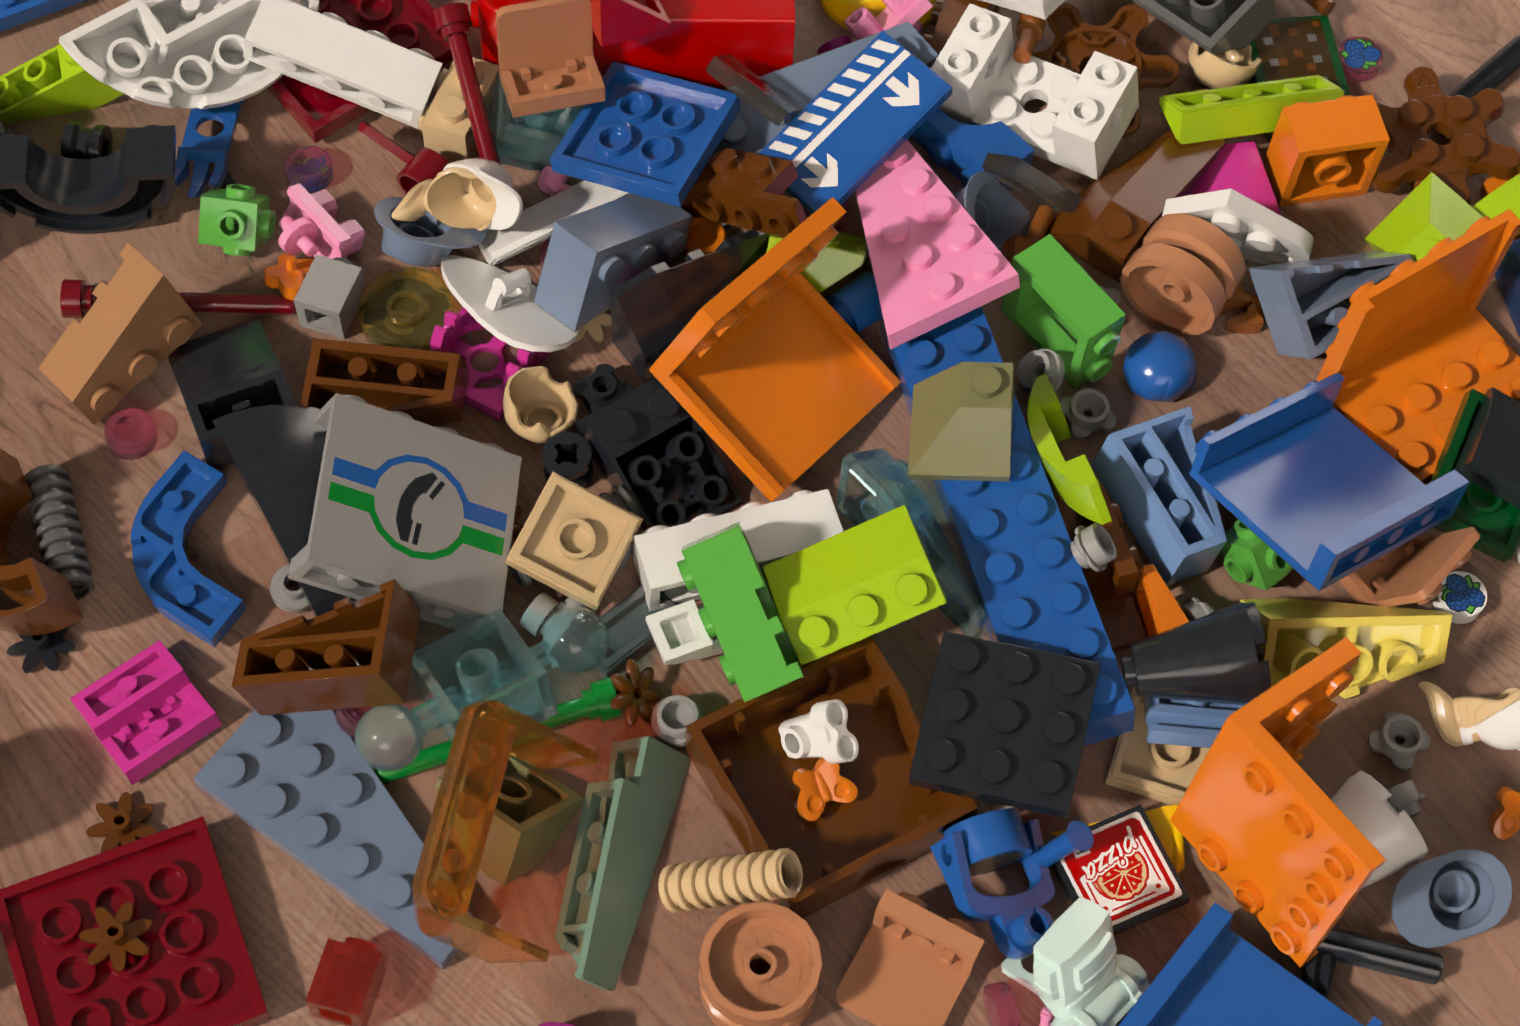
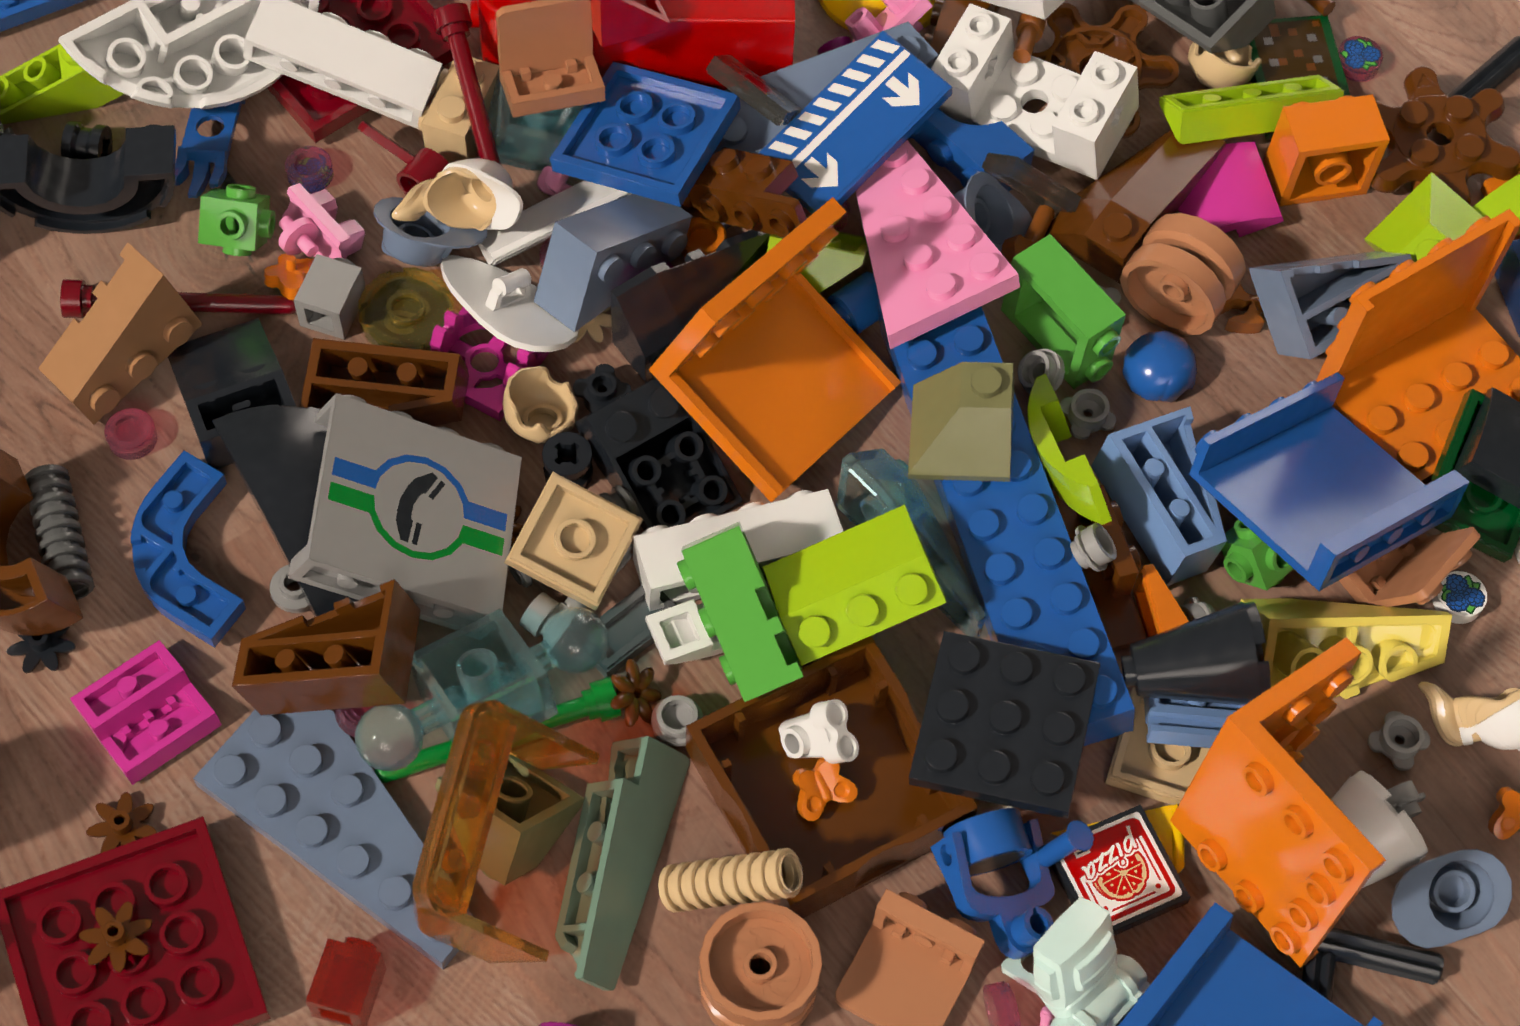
(1254, 228): white plate -> none

